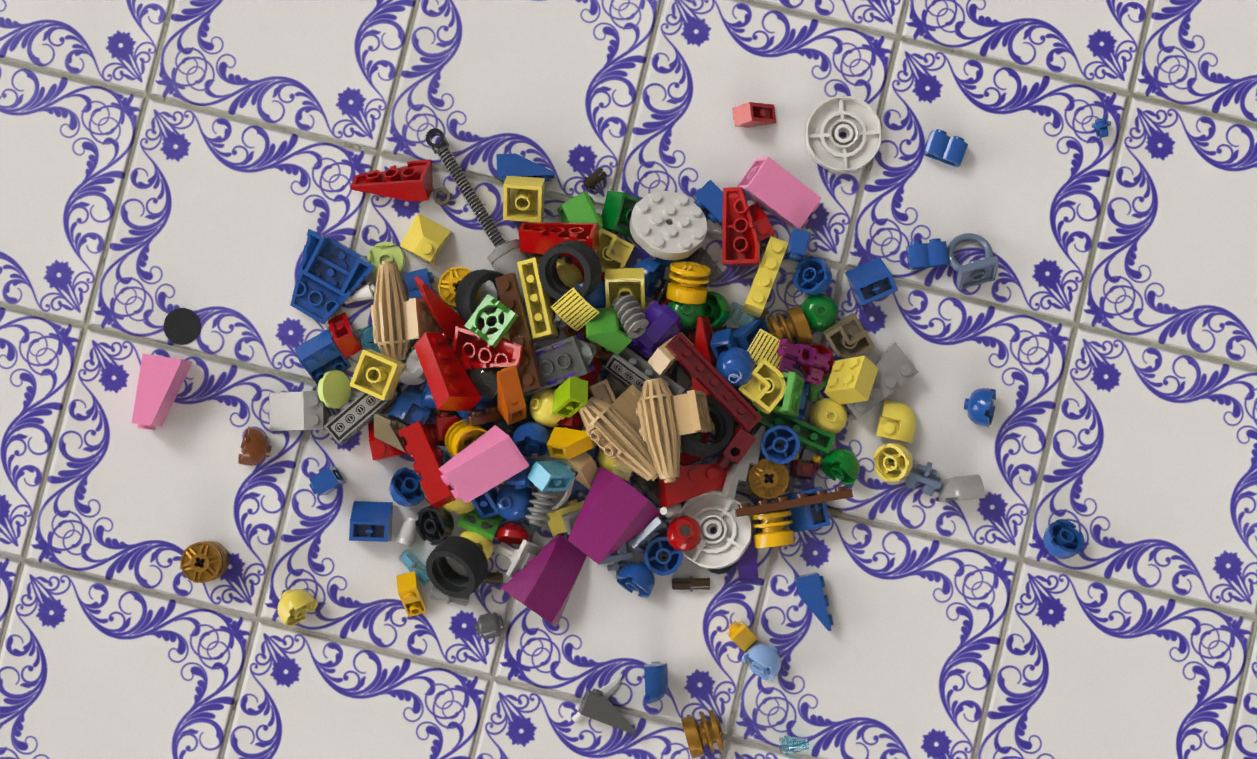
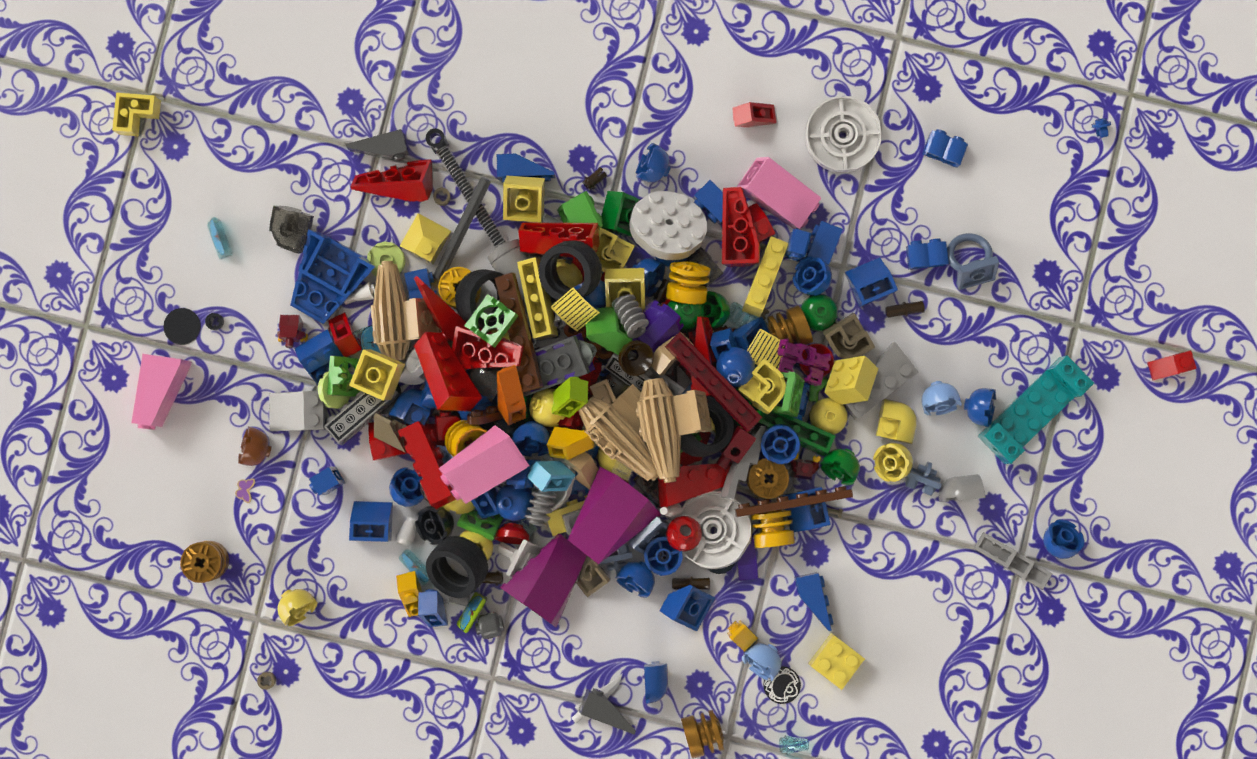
(130, 109): none -> light yellow brick
(208, 322): none -> black bush
(219, 238): none -> clear light blue slope
(243, 491): none -> medium lavender sticker
(267, 686): none -> dark tan bush
(290, 227): none -> clear smoke brick
(291, 330): none -> dark red piece
(335, 376): none -> bright green piece
(387, 145): none -> dark grey slope
(432, 608): none -> blue slope
(462, 227): none -> dark grey axle
(471, 612): none -> slope
(591, 577): none -> dark tan slope
(641, 362): none -> dark brown piece
(653, 164): none -> blue cylinder
(687, 606): none -> blue slope
(784, 686): none -> black sticker
(824, 241): none -> blue brick
(836, 661): none -> light yellow brick
(904, 309): none -> dark brown axle
(940, 398): none -> light blue cylinder
(1013, 561): none -> light grey slope
(1035, 409): none -> teal plate
(1171, 365): none -> slope

